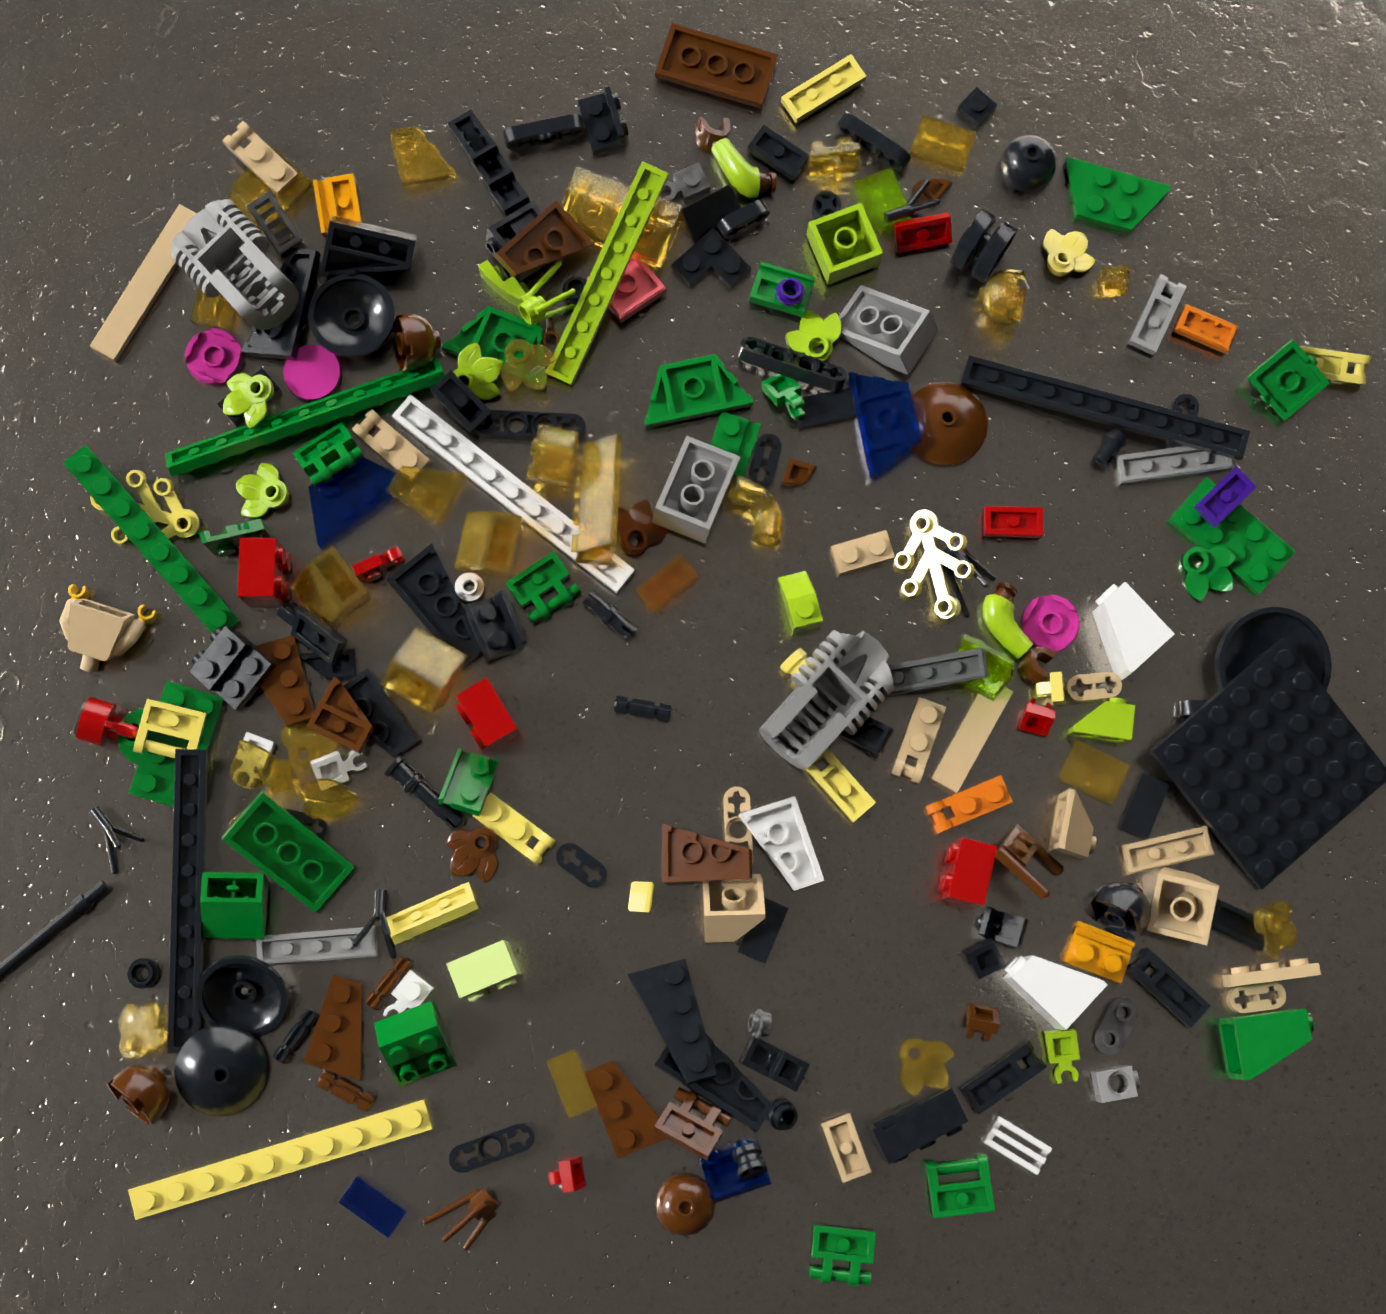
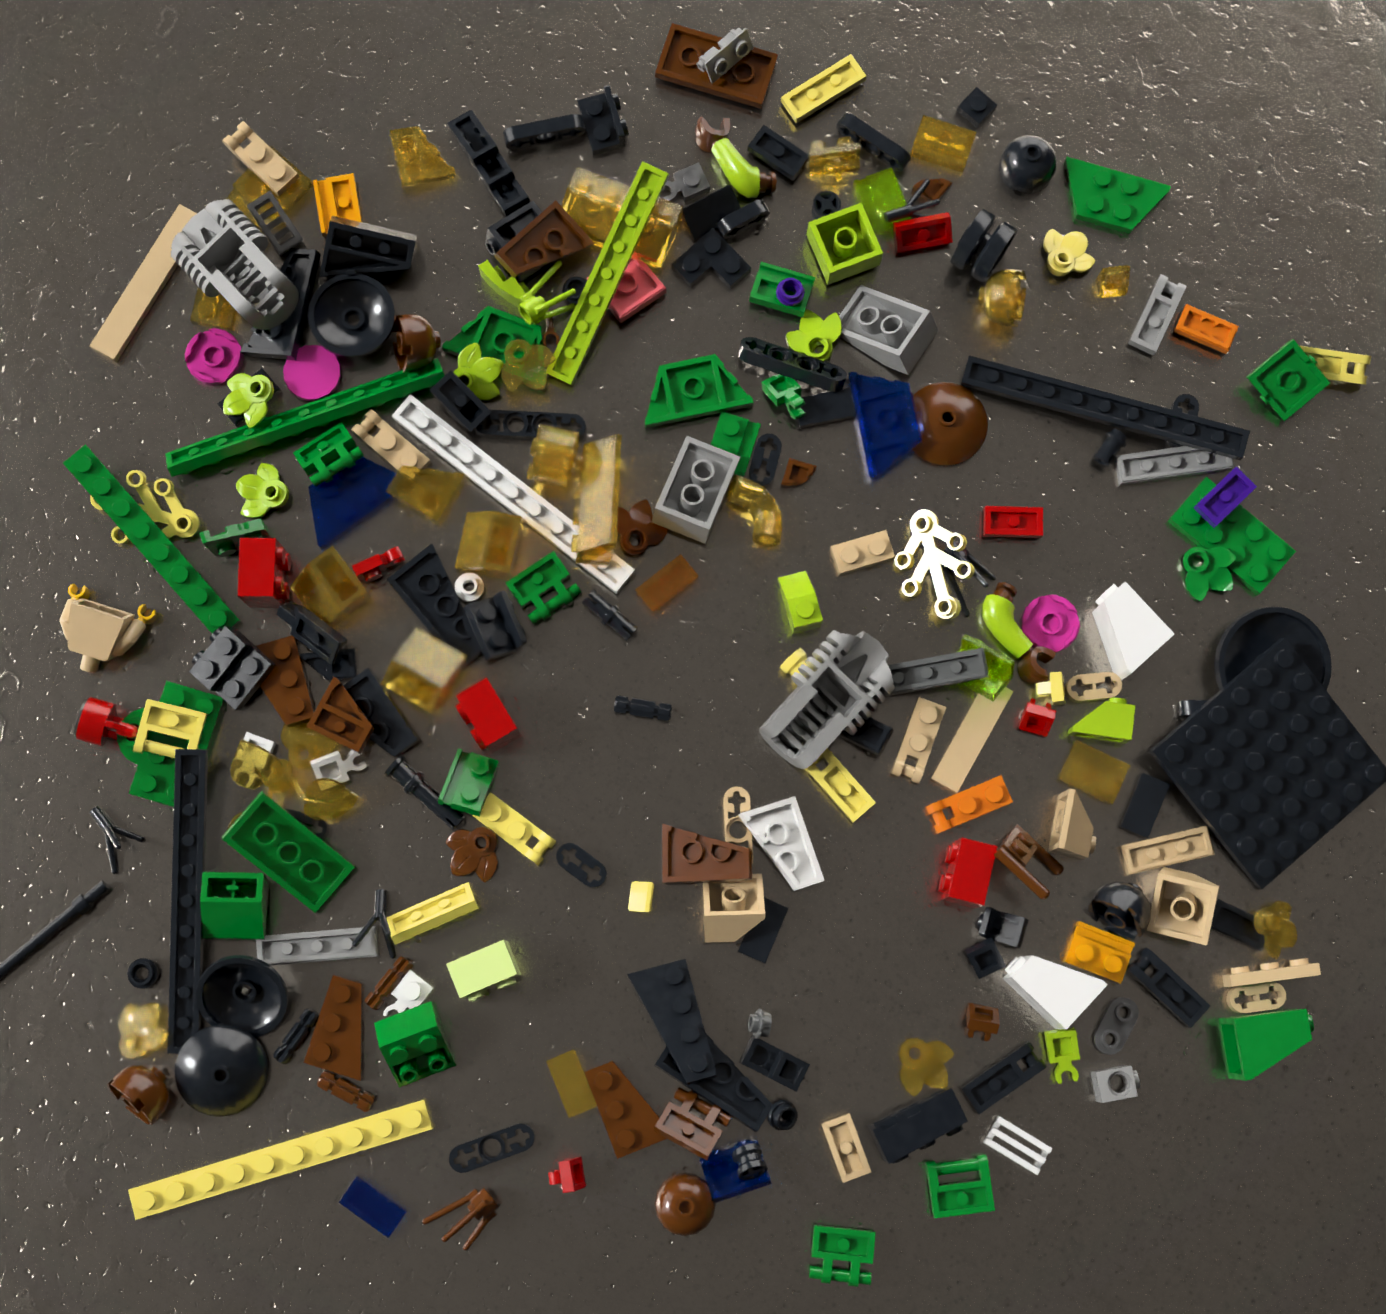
(733, 49): none -> light grey hinge

